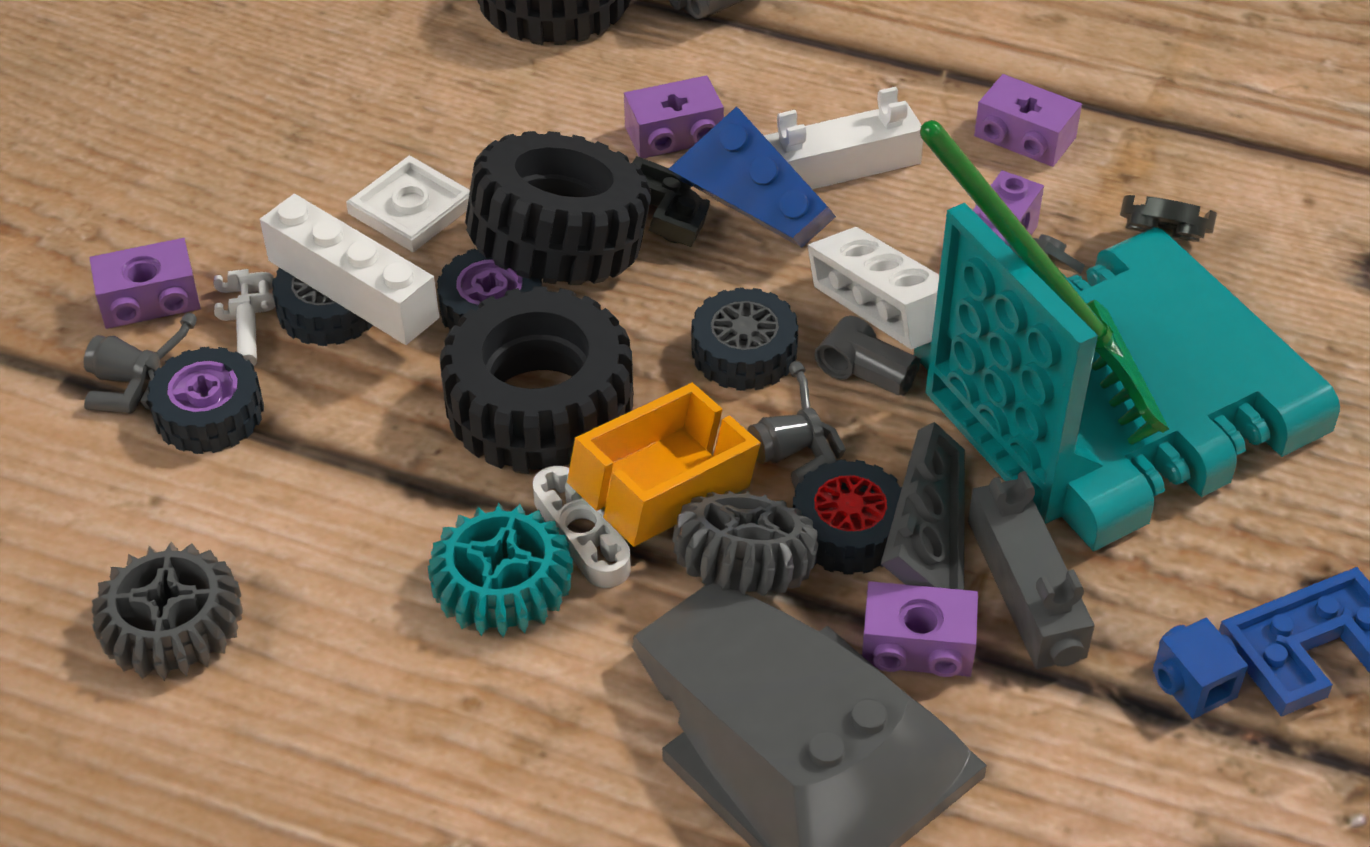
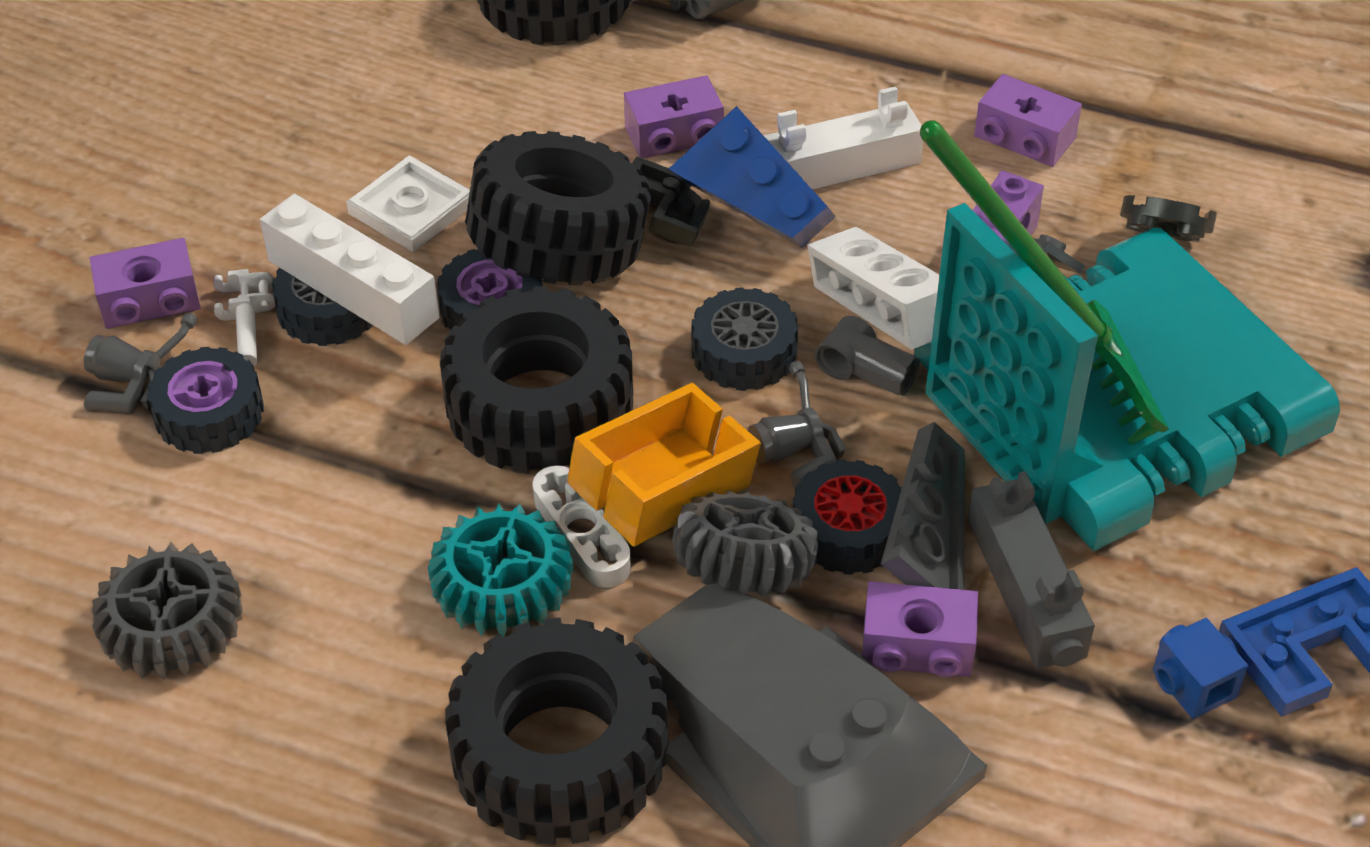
(570, 790): none -> black tyre

